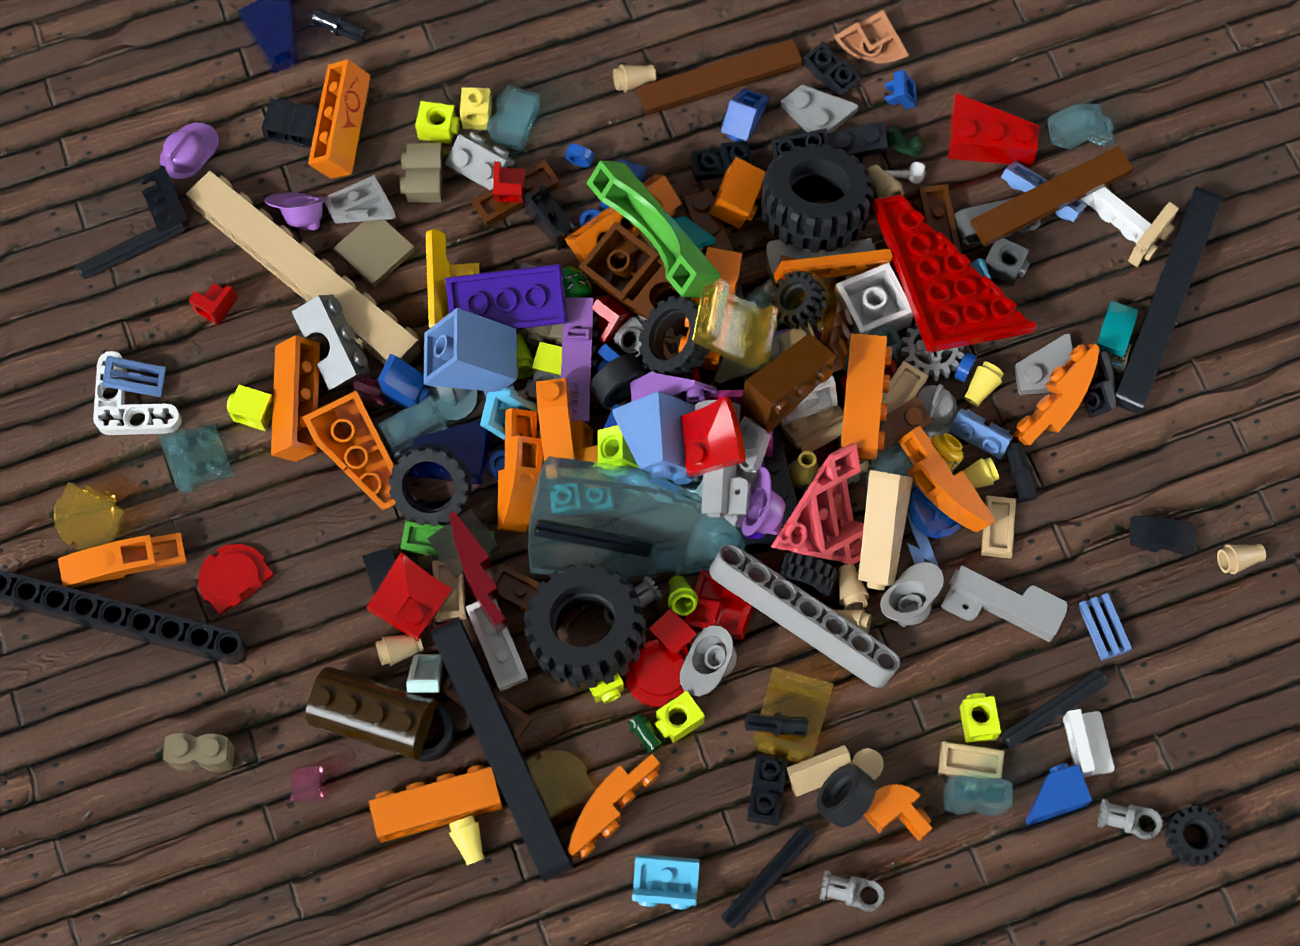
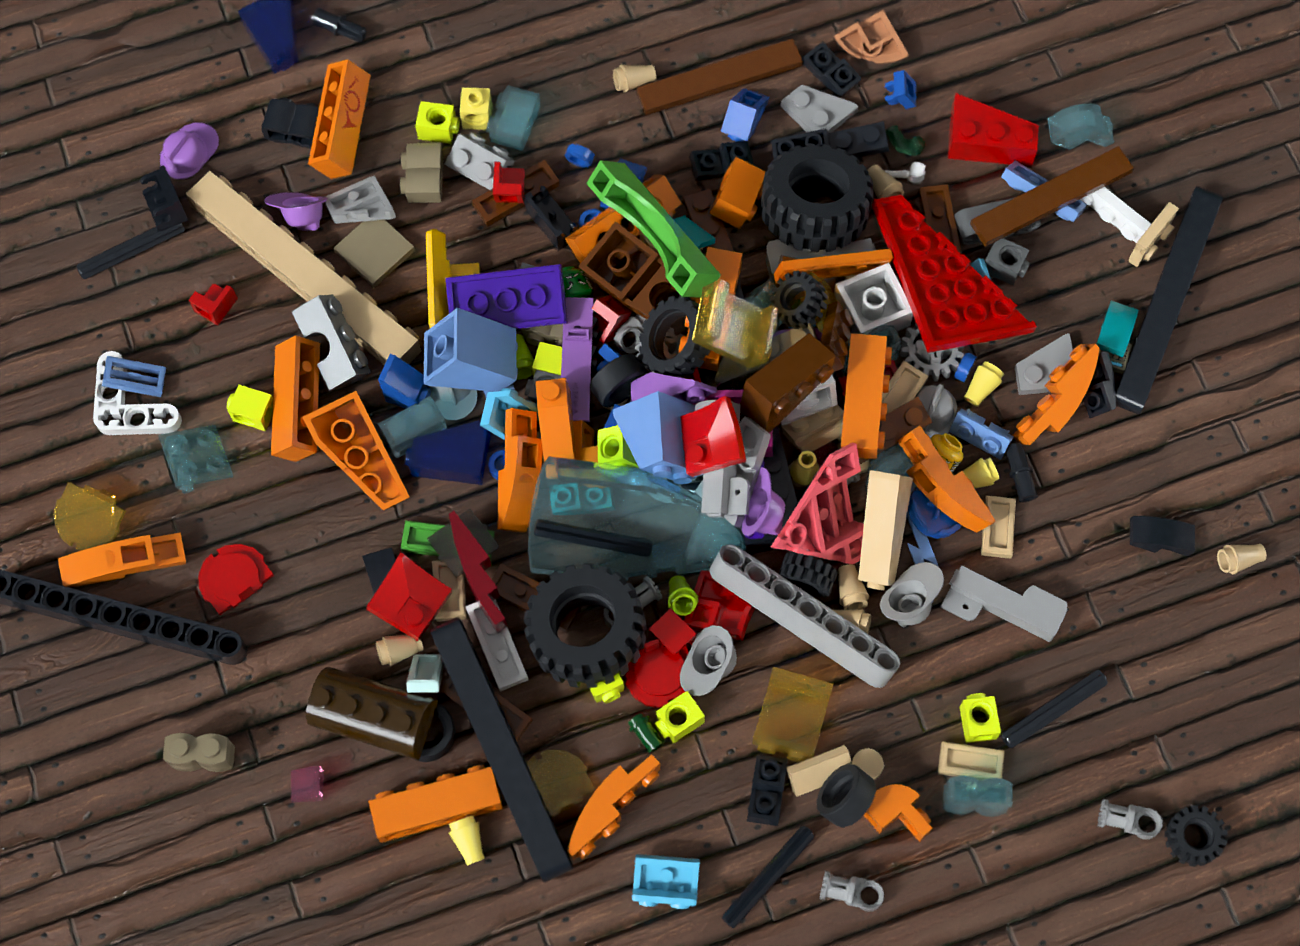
(369, 390): clear pink slope -> none
(416, 510): black tyre -> none
(777, 724): black axle -> none
(1059, 793): blue slope -> none
(1088, 742): white panel -> none
(1115, 622): medium blue tile -> none

